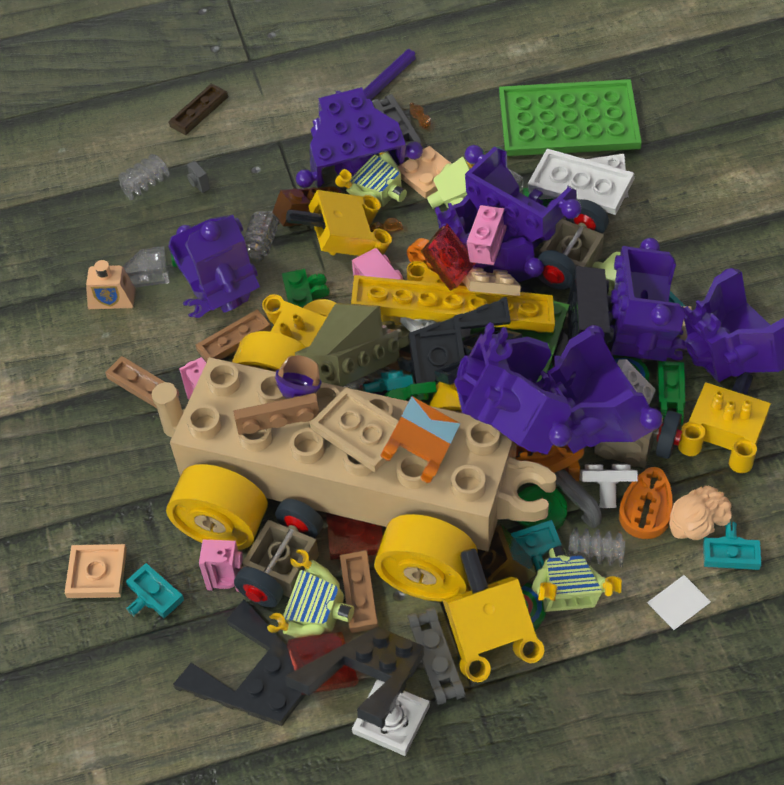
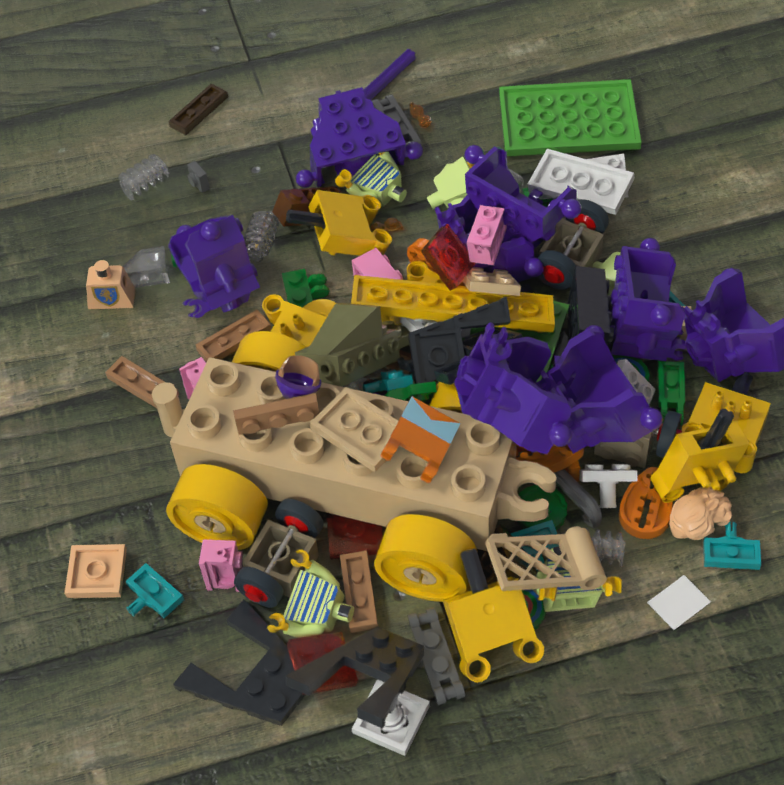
(421, 172): light nougat plate -> none
(576, 549): none -> tan piece
(701, 457): none -> yellow piece

